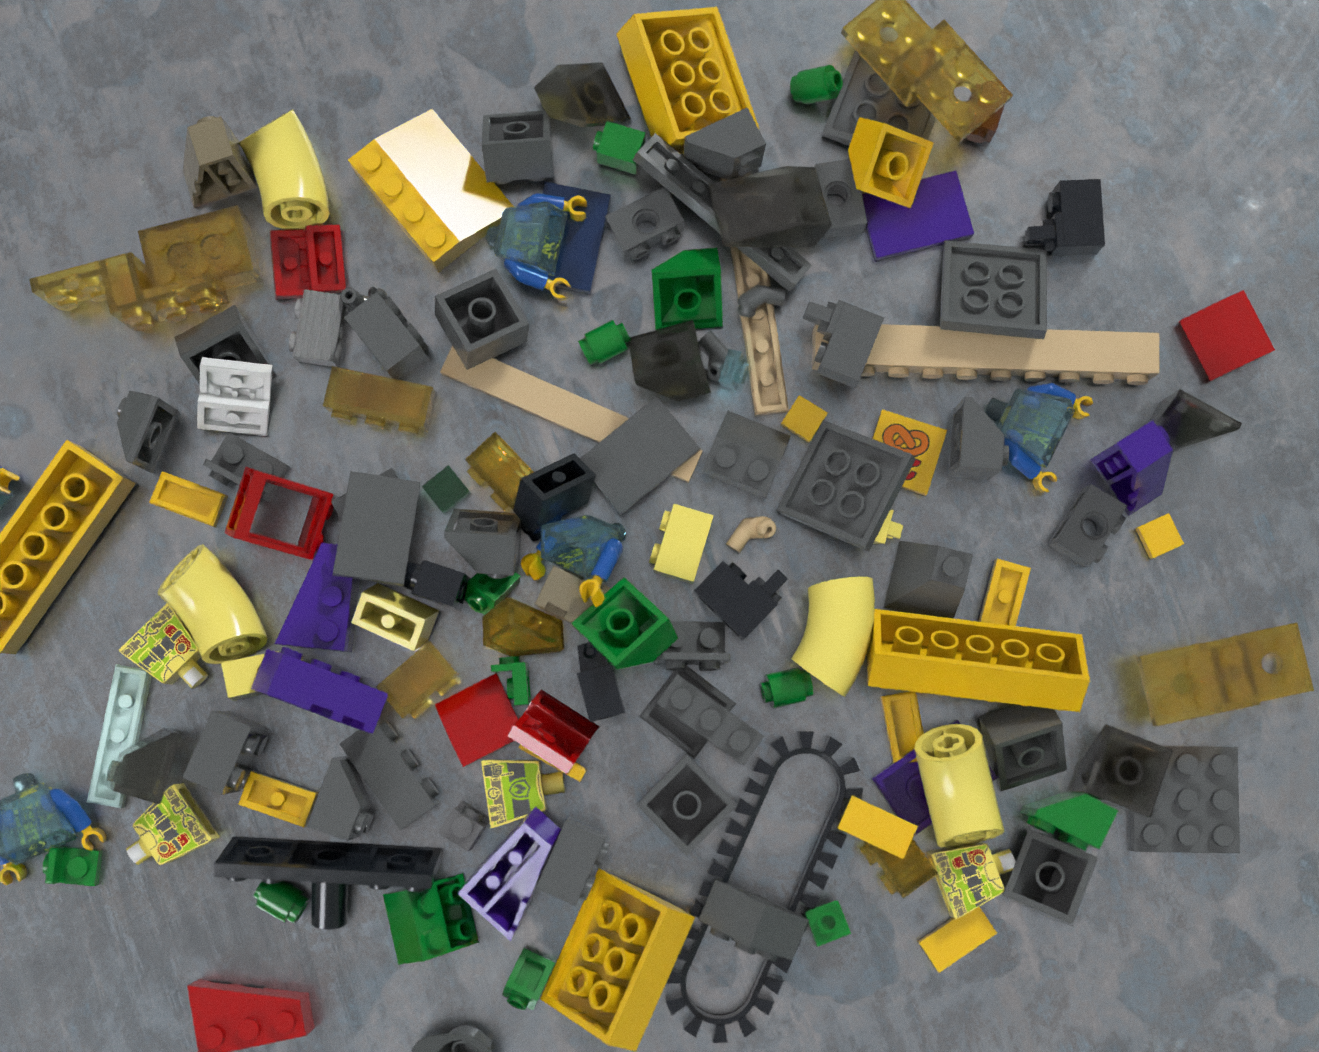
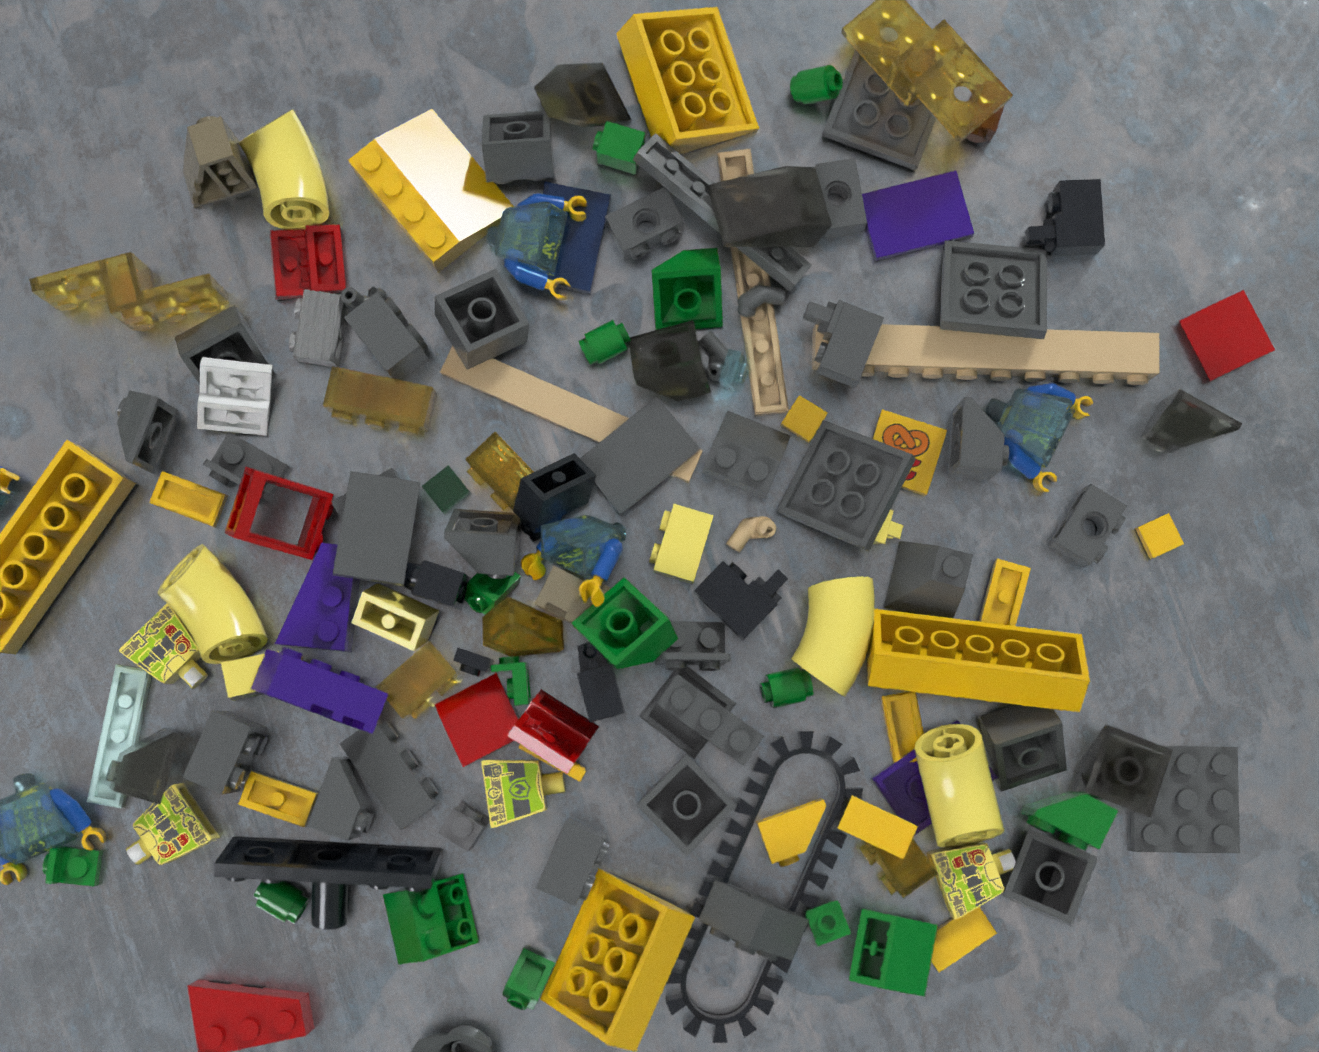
(200, 245): clear yellow brick -> none
(472, 662): none -> black plate
(509, 875): wedge -> none
(727, 147): dark grey slope -> none
(790, 831): none -> yellow slope
(887, 161): yellow slope -> none
(893, 952): none -> green slope
(1137, 466): dark purple wedge -> none
(1224, 674): clear yellow bracket -> none

